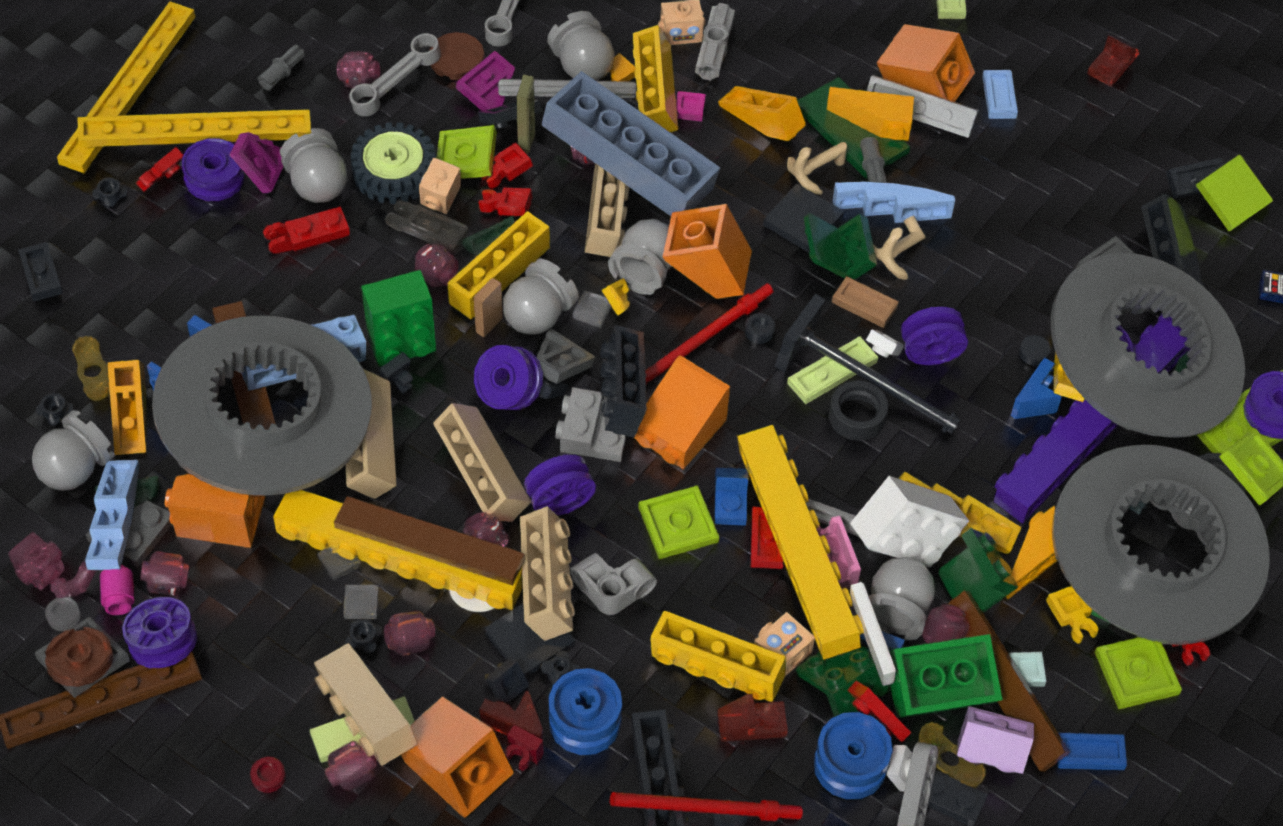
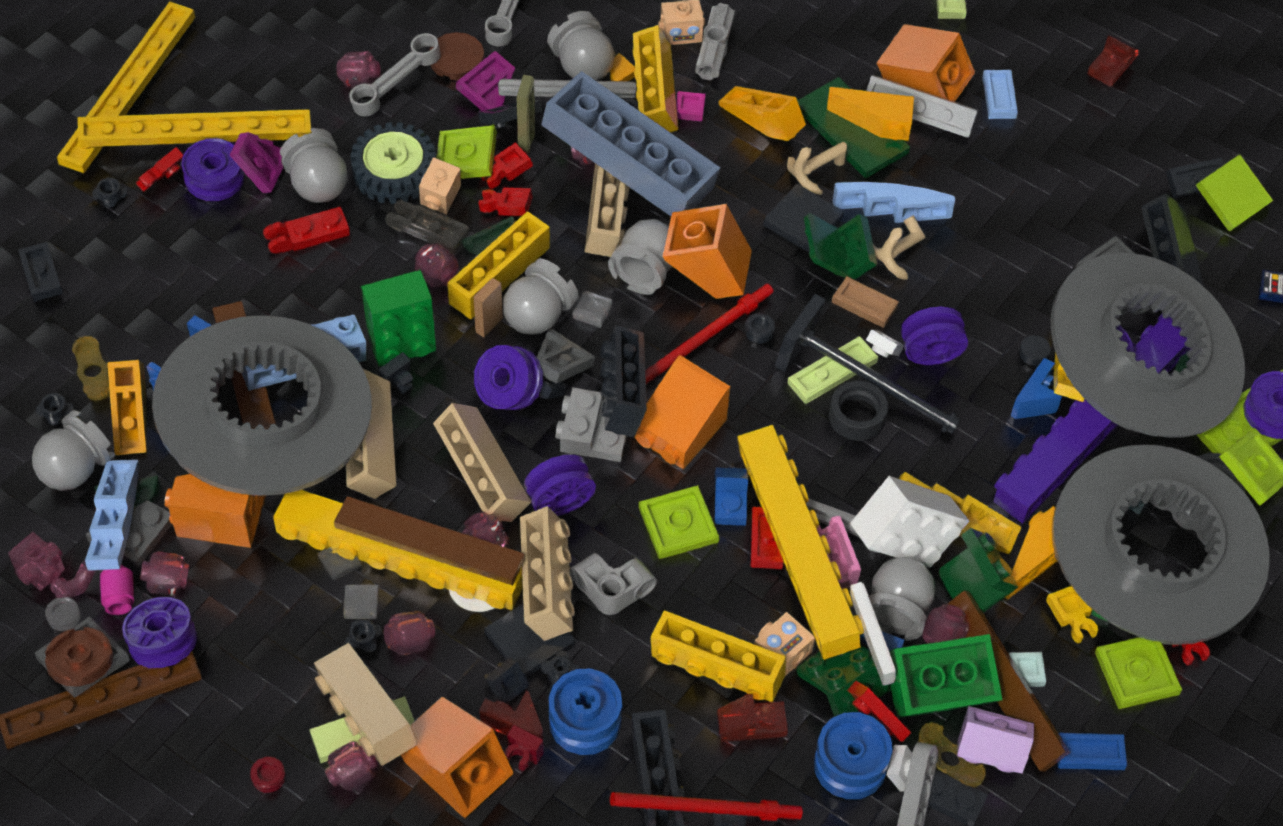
(281, 67): dark grey axle -> none
(617, 295): yellow tile -> none
(872, 162): dark grey axle -> none

